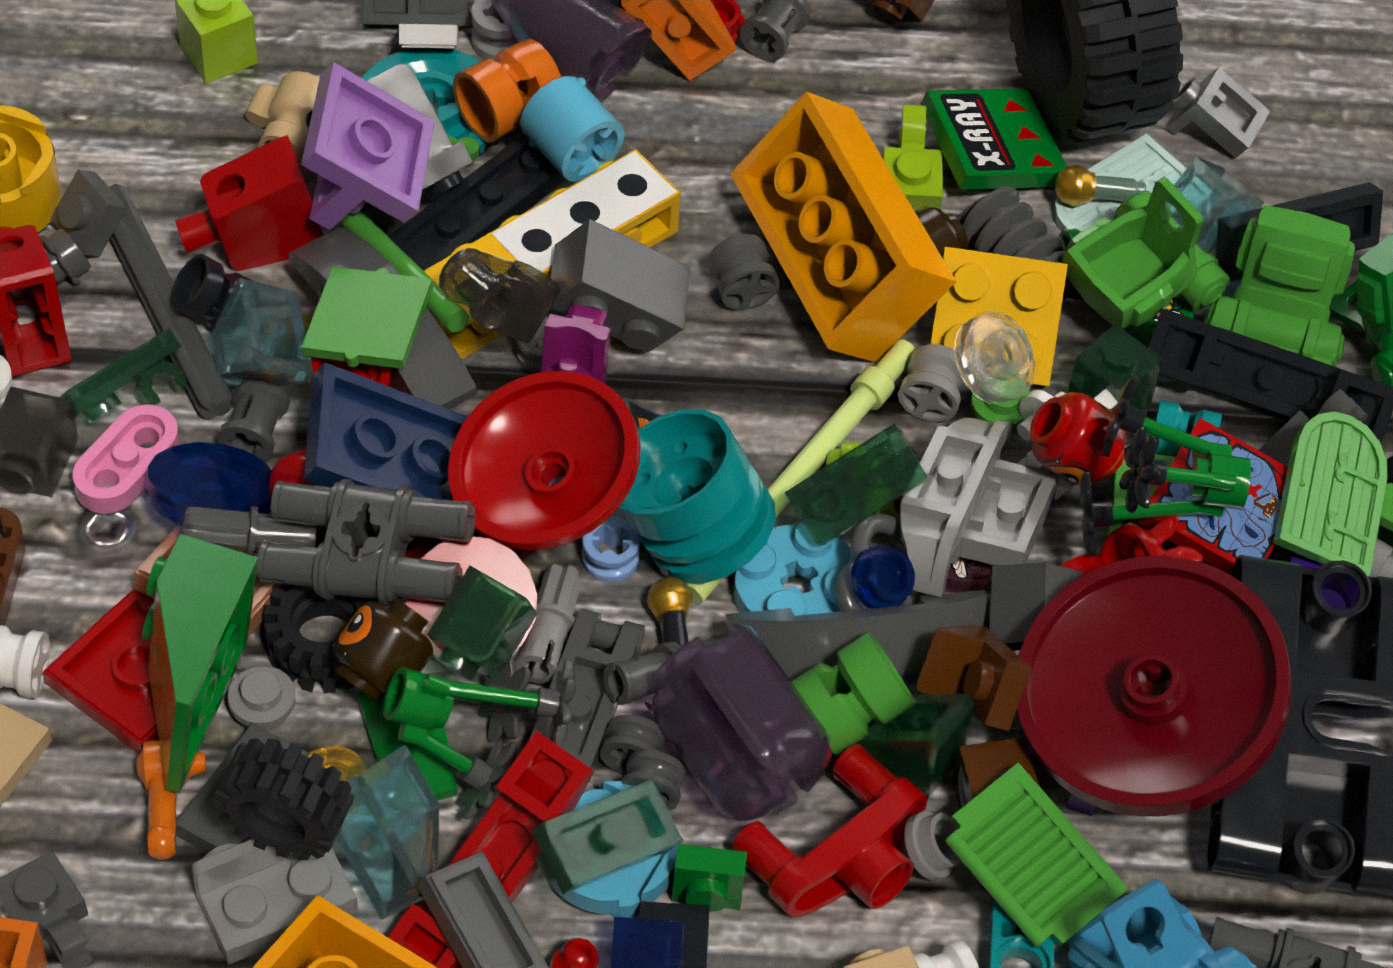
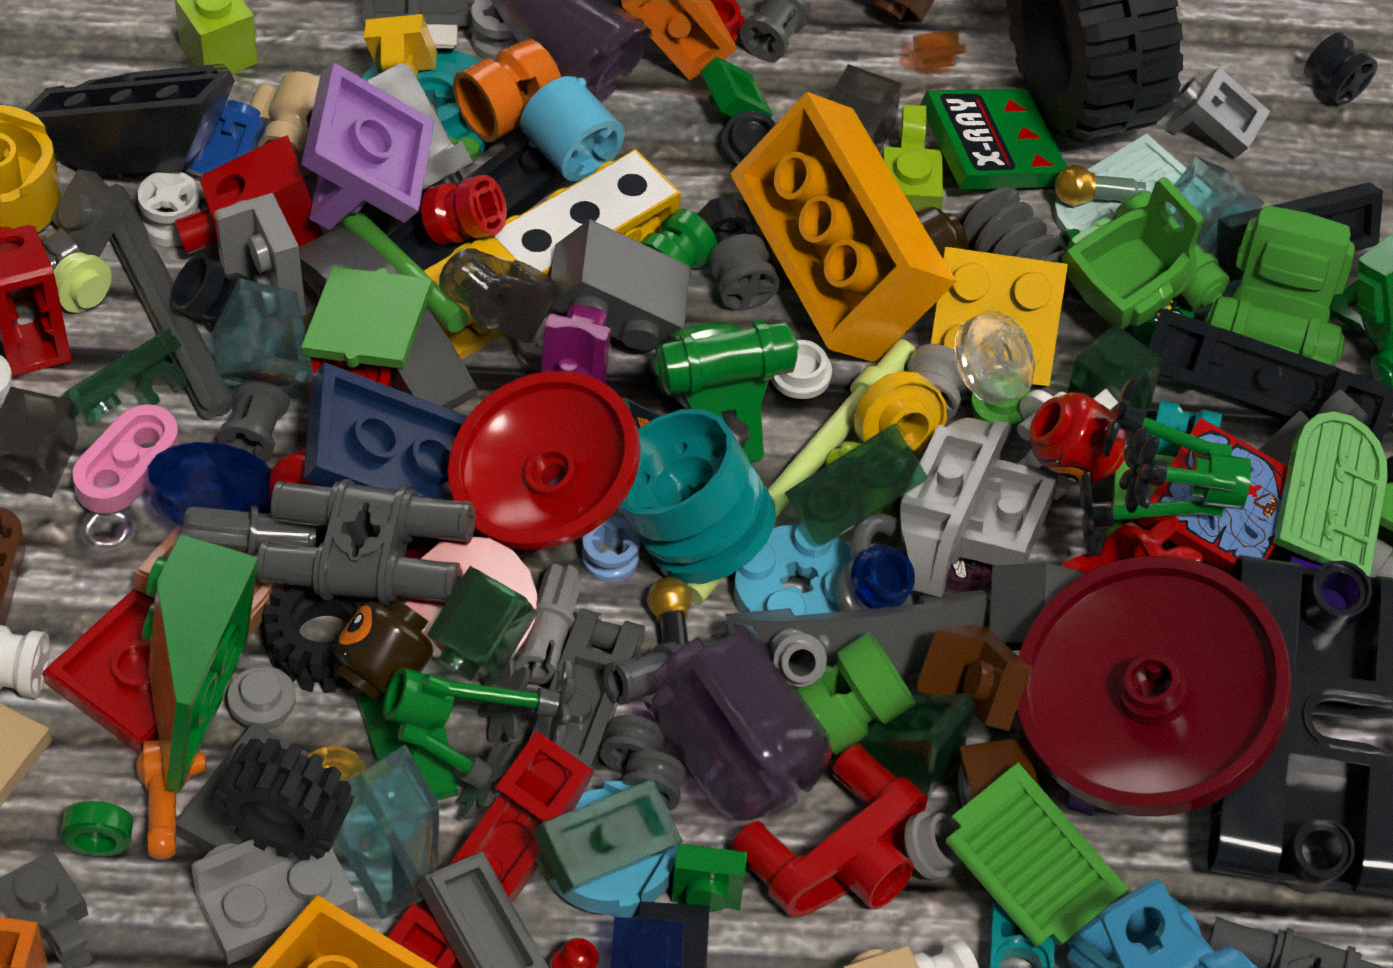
(82, 281): none -> yellowish green plate
(96, 828): none -> green tile
(135, 119): none -> black wedge
(162, 200): none -> white wheel
(234, 136): none -> blue bracket
(259, 244): none -> light grey bracket
(400, 42): none -> yellow tile
(462, 210): none -> red wheel
(683, 238): none -> green wheel
(725, 370): none -> green piece
(727, 210): none -> black axle
(733, 89): none -> green plate
(744, 133): none -> black plate
(807, 668): none -> light grey pin
(810, 375): none -> white plate
(873, 100): none -> clear smoke brick
(901, 400): none -> yellow plate
(937, 49): none -> clear orange plate
(1340, 68): none -> black wheel

